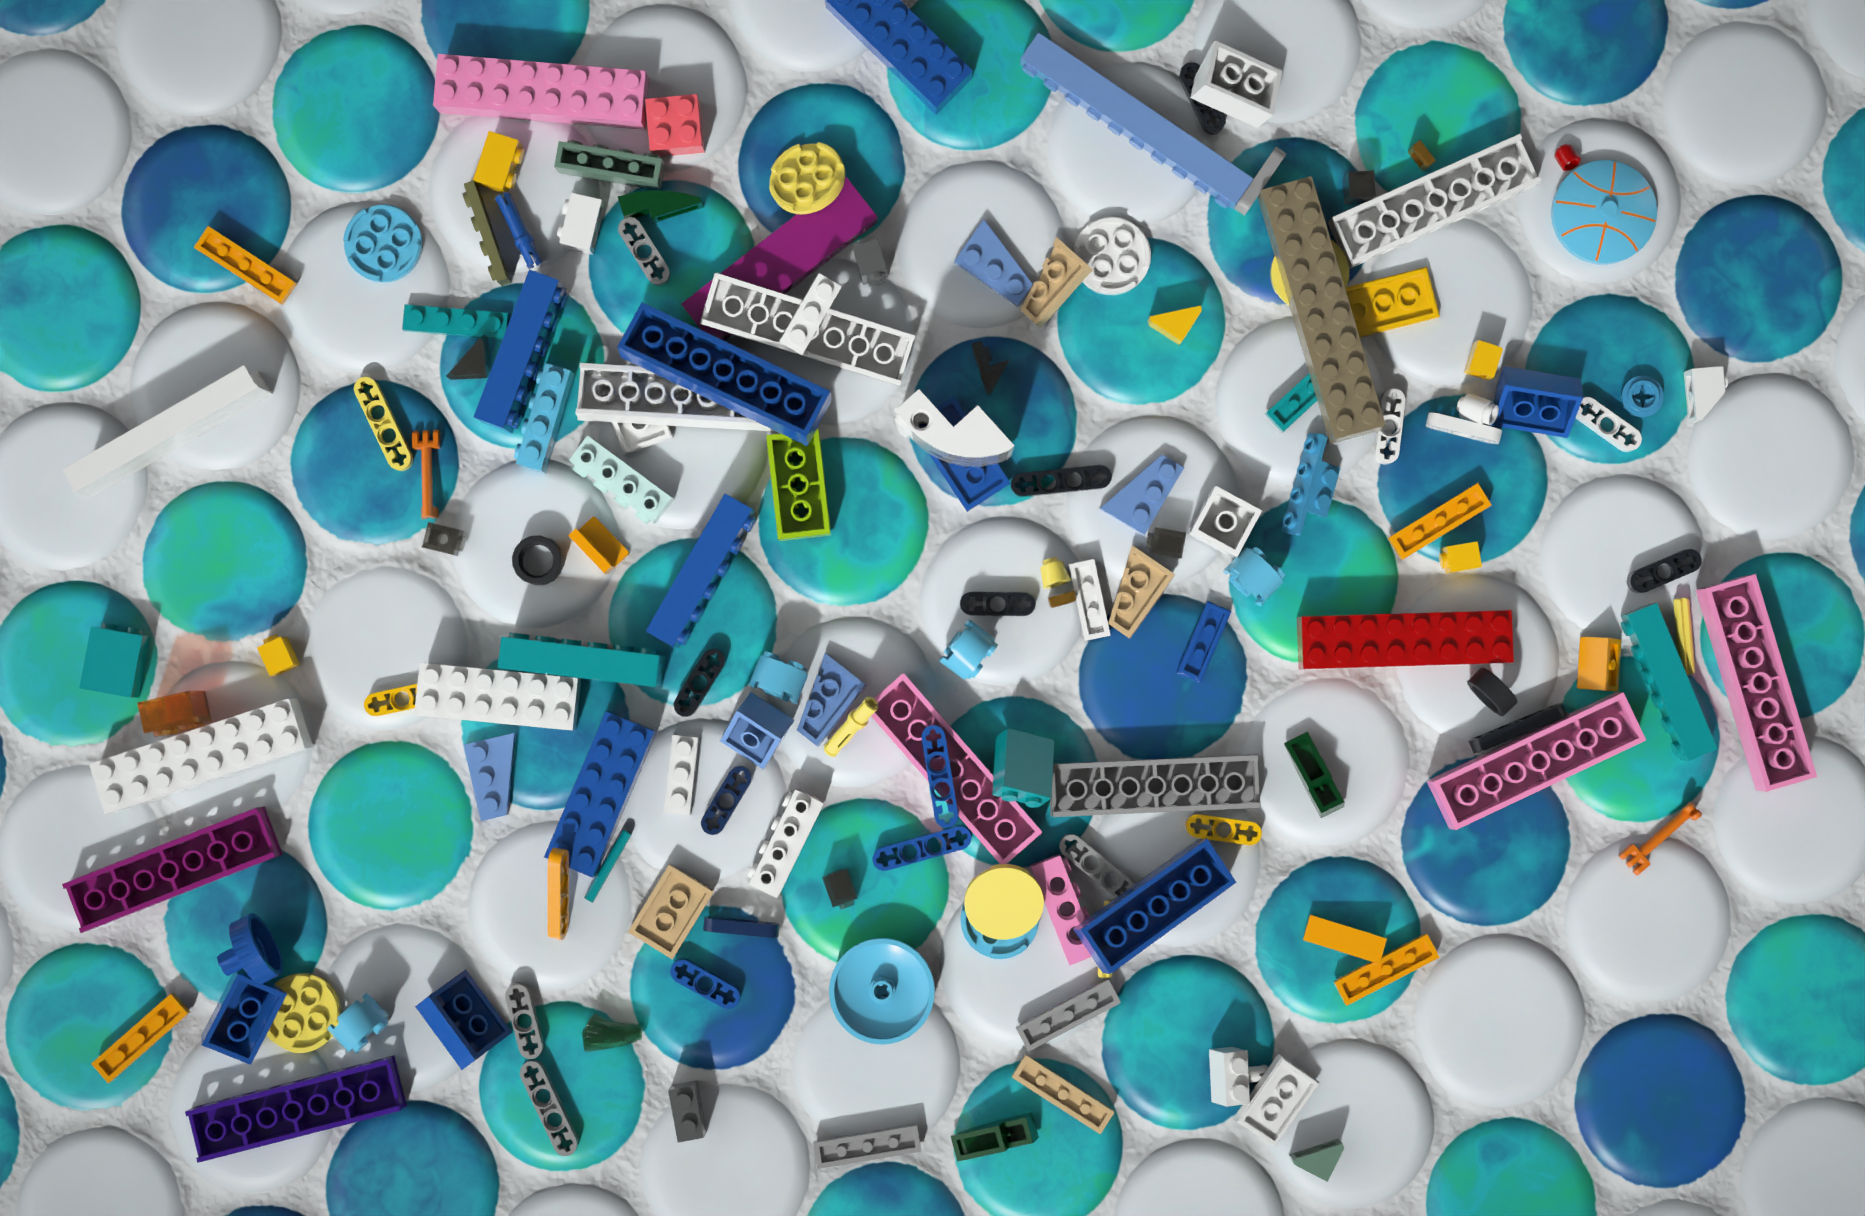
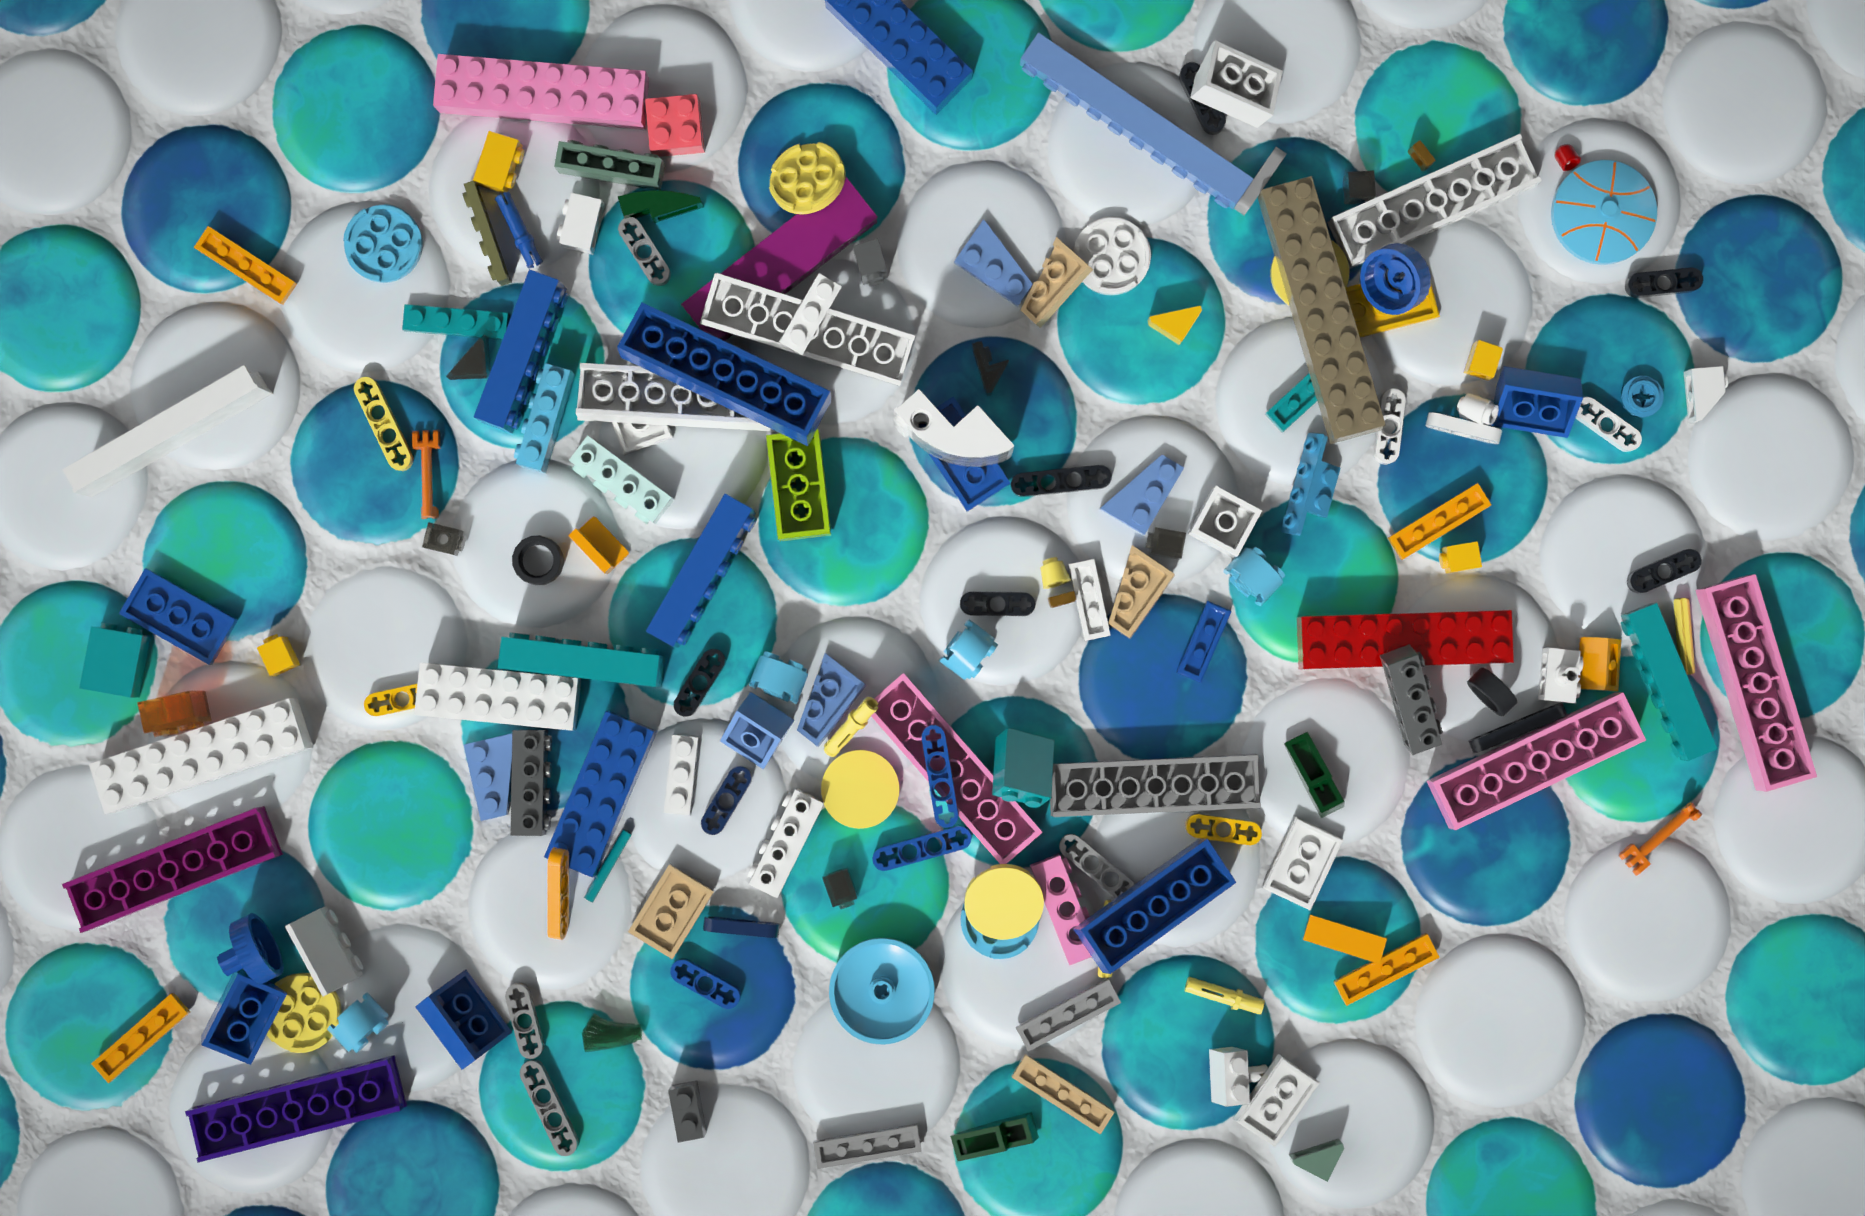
(178, 616): none -> blue plate
(325, 950): none -> white slope
(529, 782): none -> dark grey brick
(860, 789): none -> light yellow tile
(1235, 999): none -> light yellow pin
(1302, 863): none -> white tile
(1406, 272): none -> blue piece
(1411, 699): none -> dark grey brick
(1560, 675): none -> white brick
(1644, 277): none -> black beam

